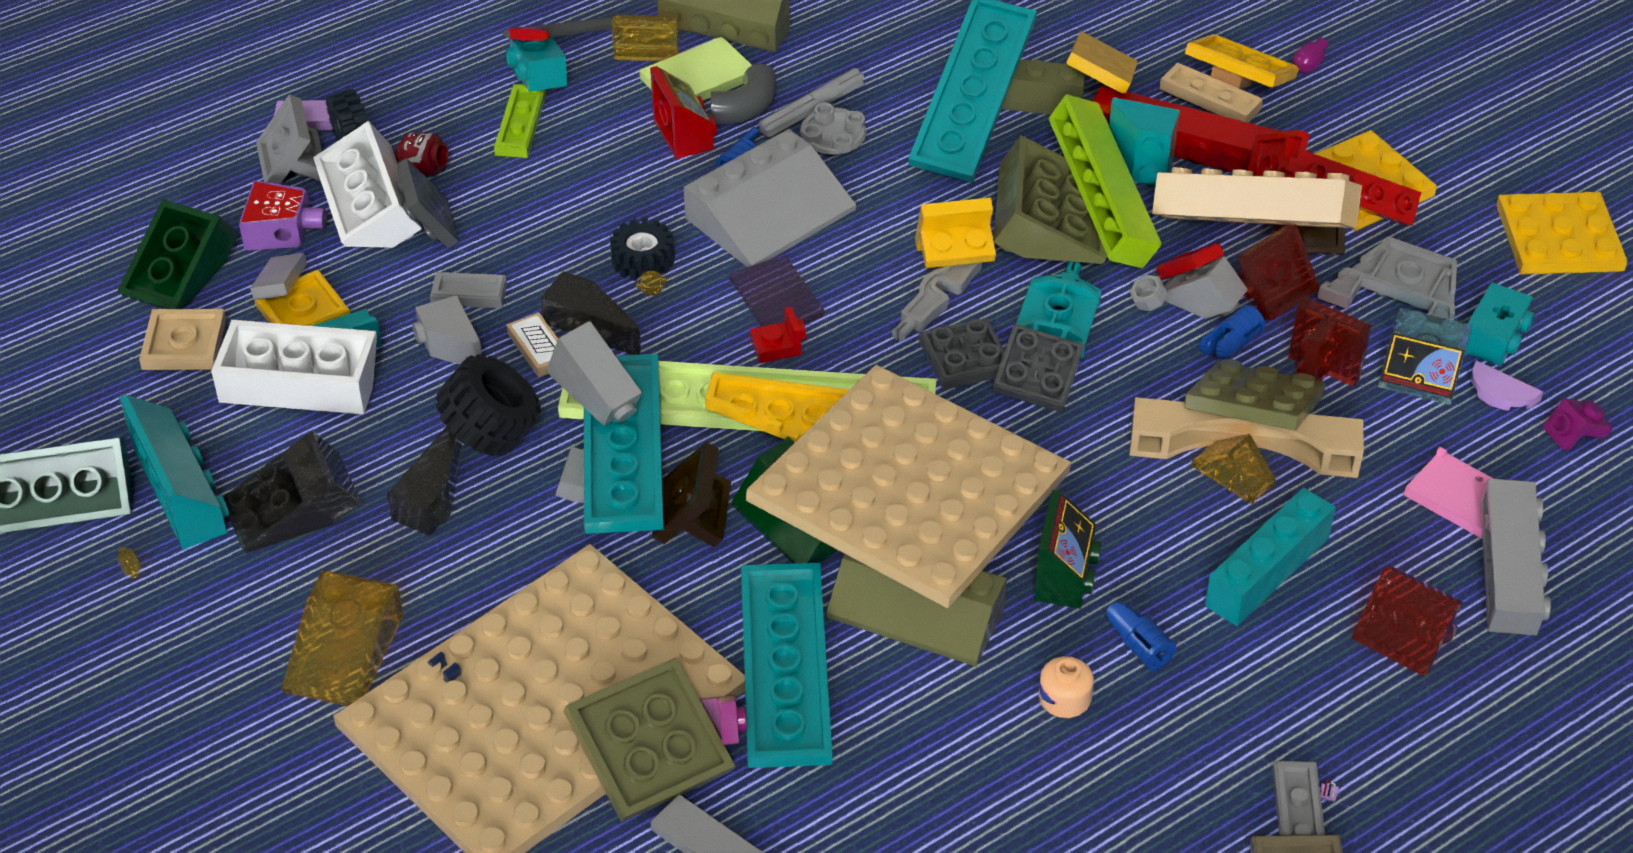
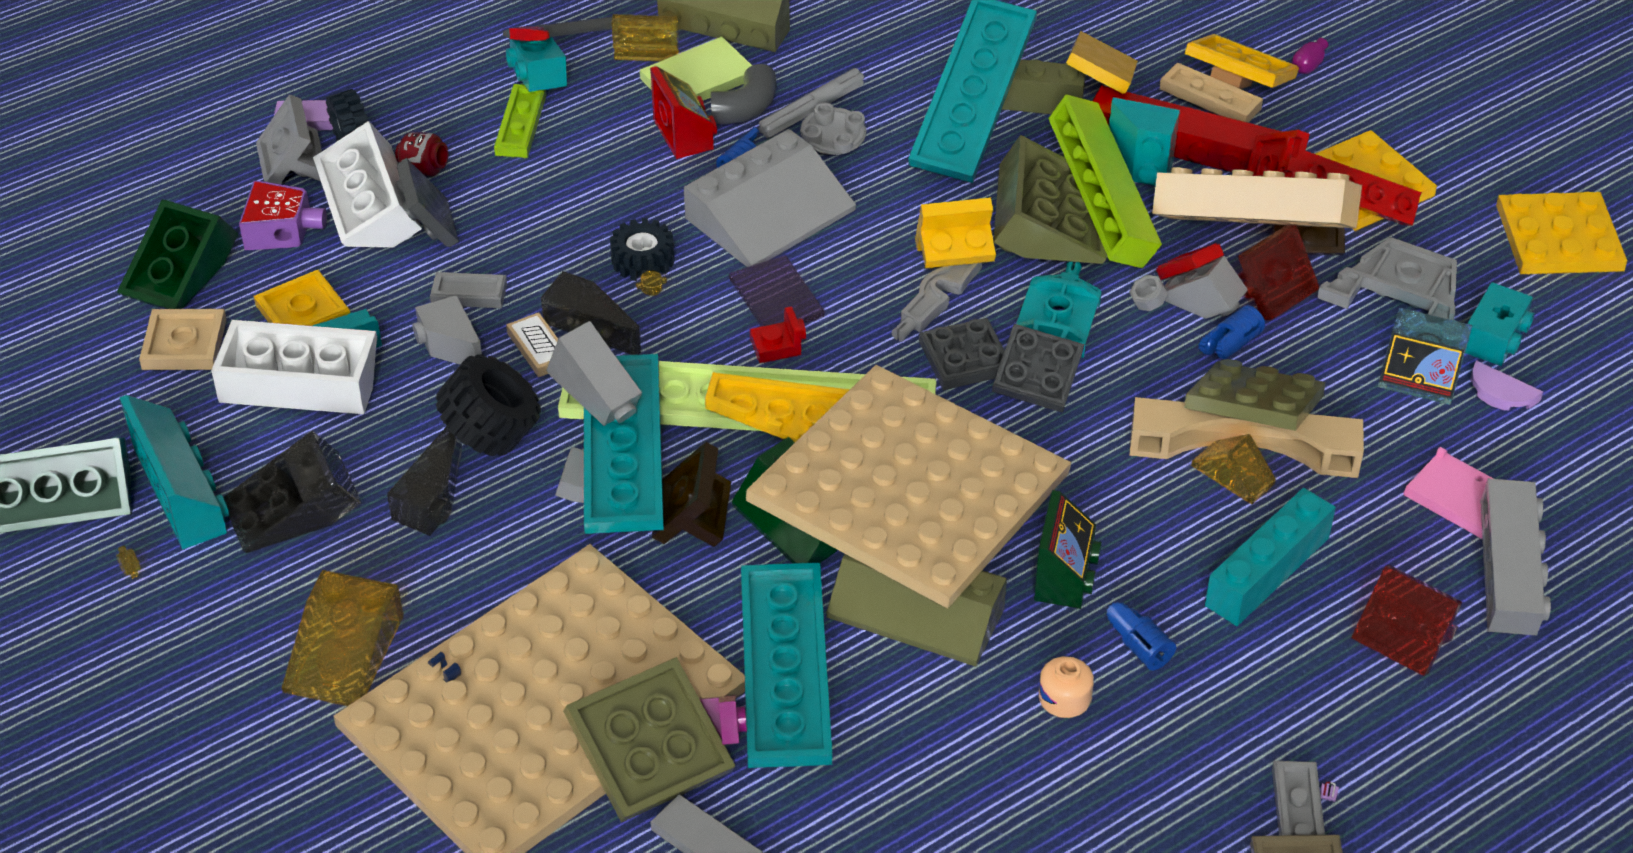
(278, 276): light grey tile -> none
(1328, 342): clear red bracket -> none
(1576, 419): magenta bracket -> none

